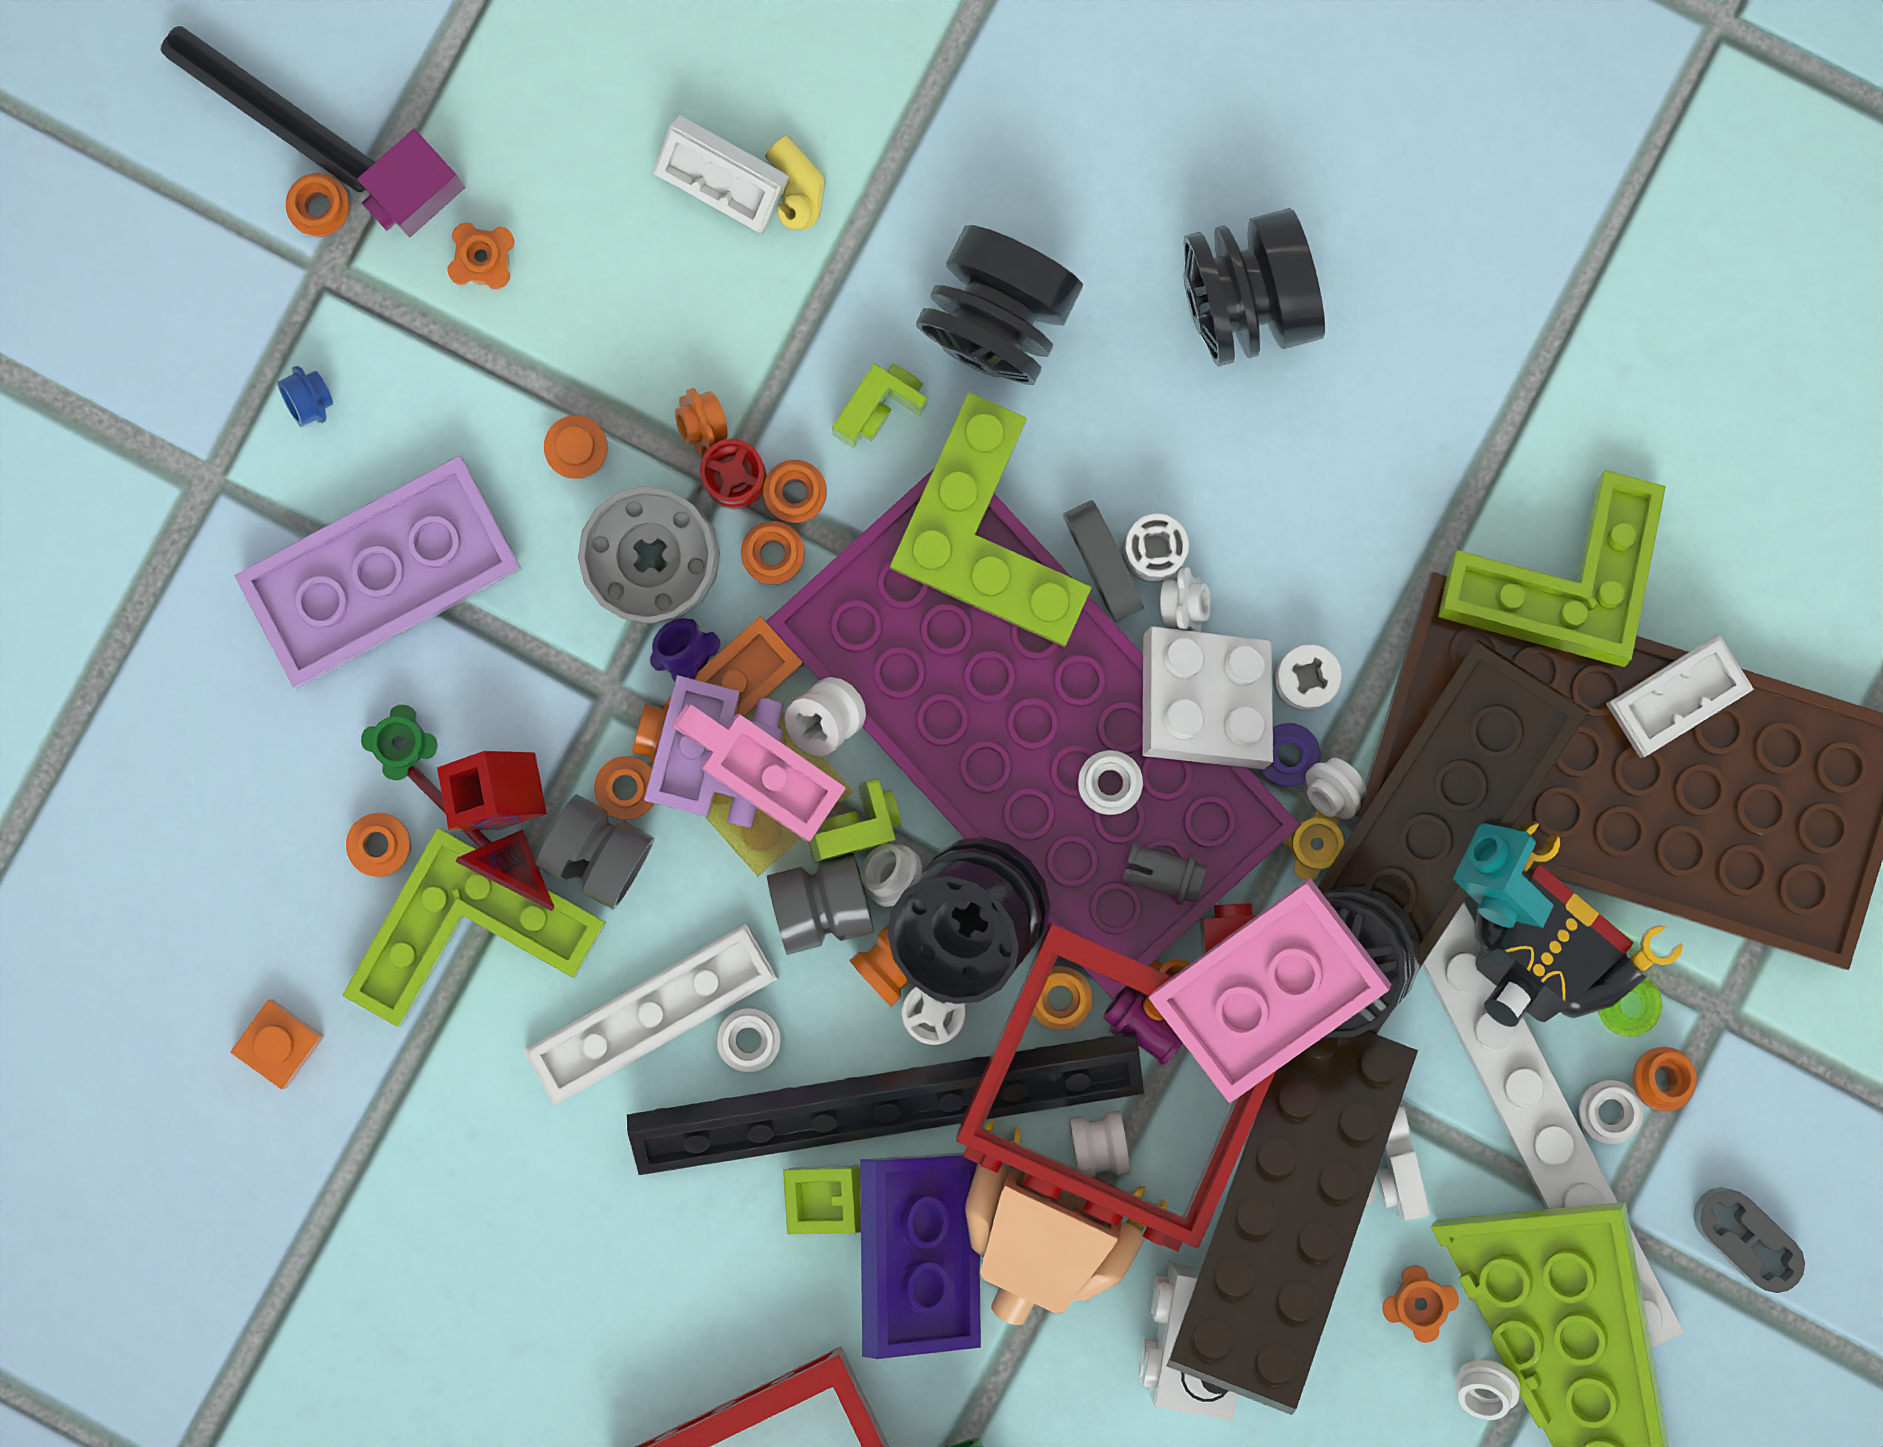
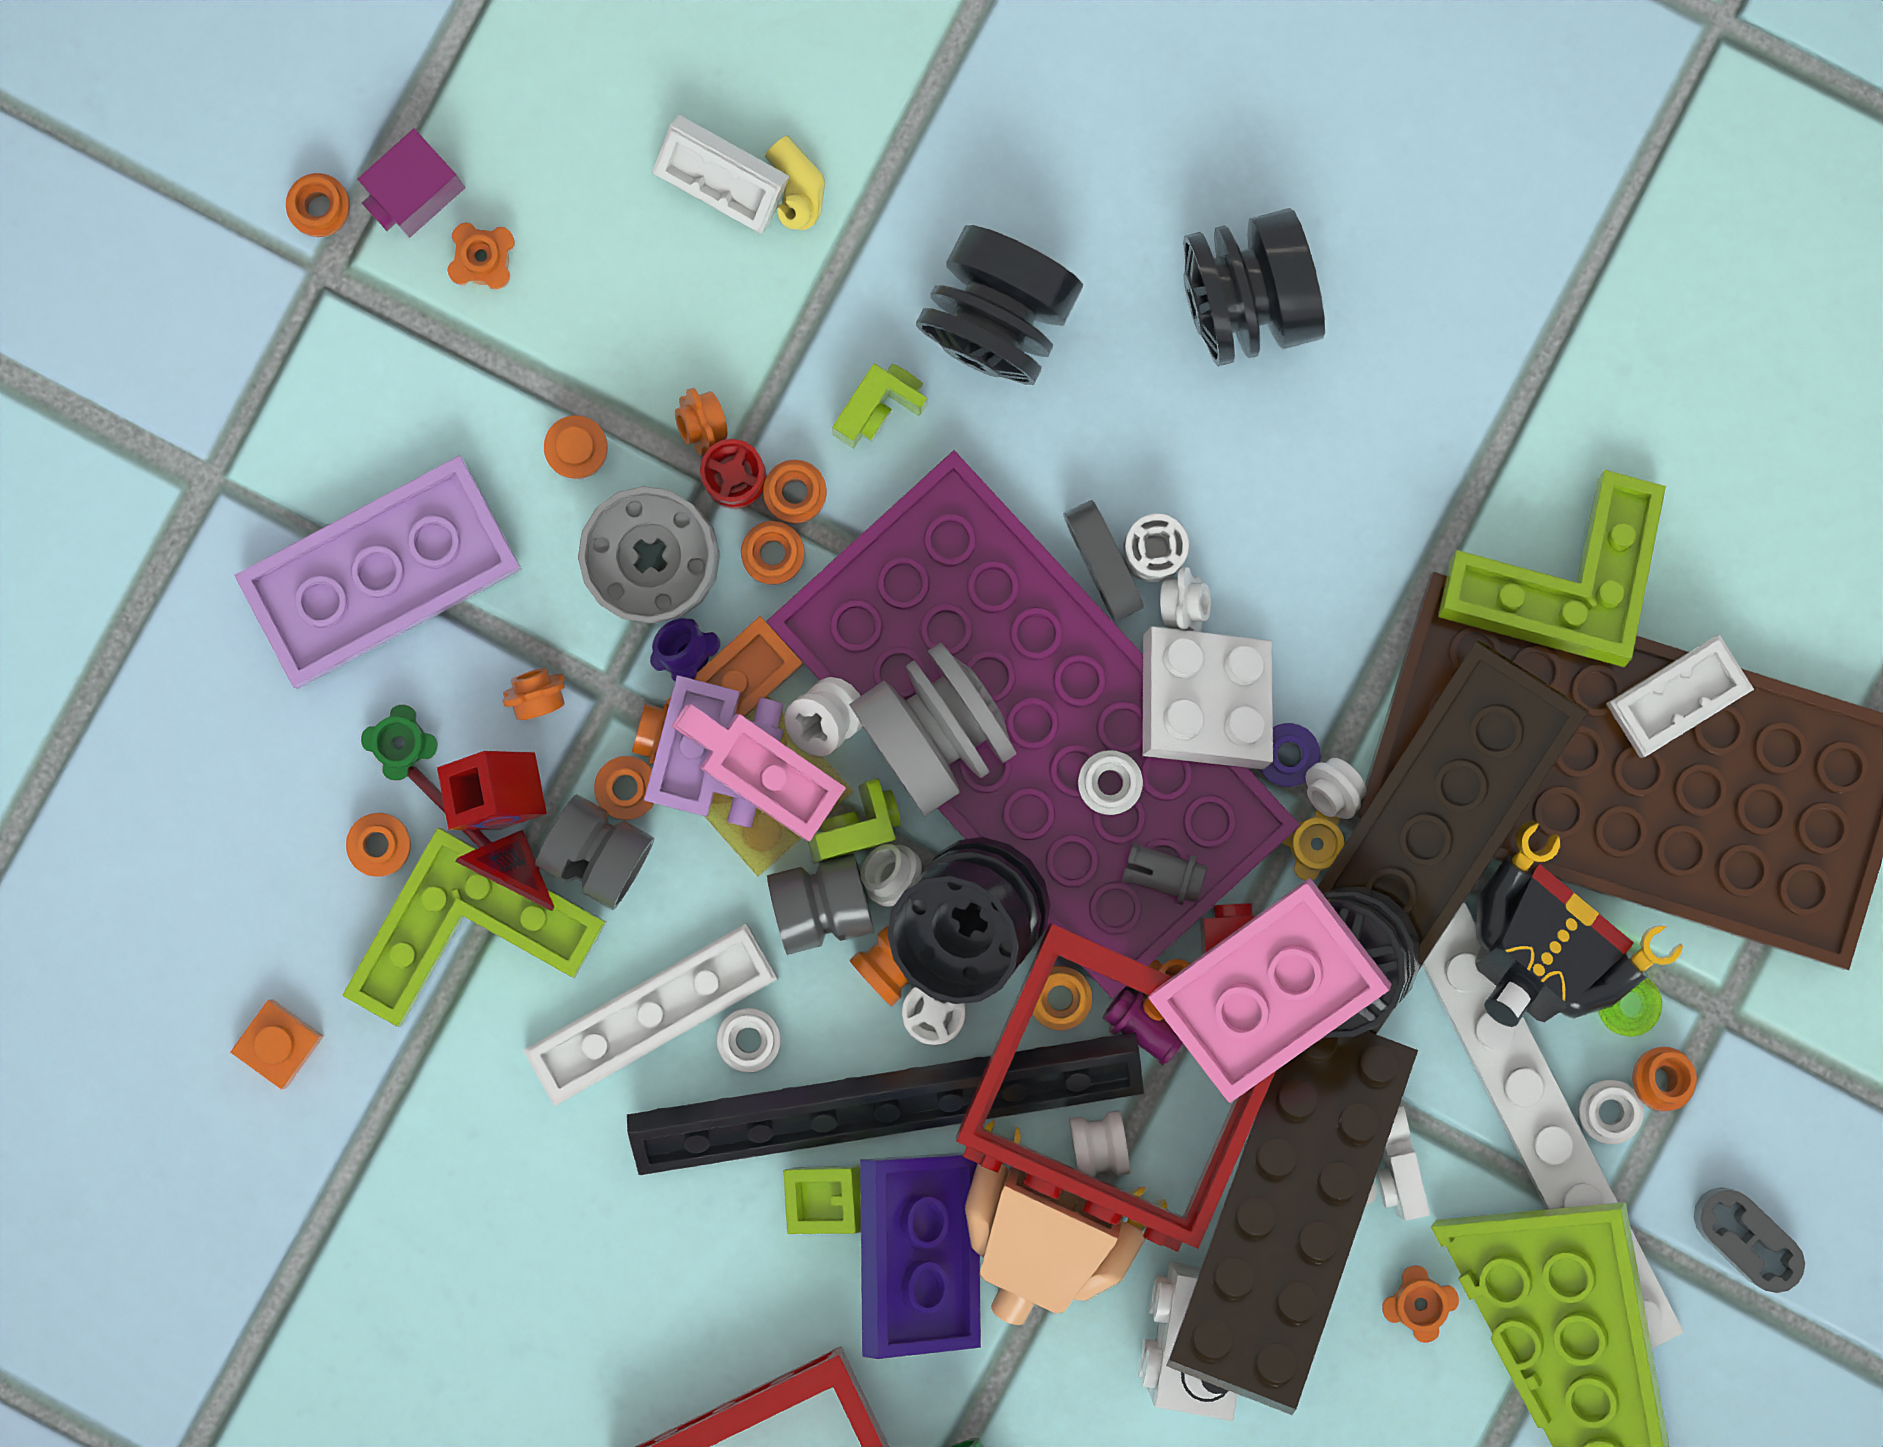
(266, 106): black axle -> none
(305, 396): blue plate -> none
(535, 694): none -> orange plate
(934, 728): none -> light grey wheel
(943, 542): lime plate -> none
(1293, 681): white wheel -> none
(1487, 1389): white plate -> none
(1495, 879): teal bracket -> none

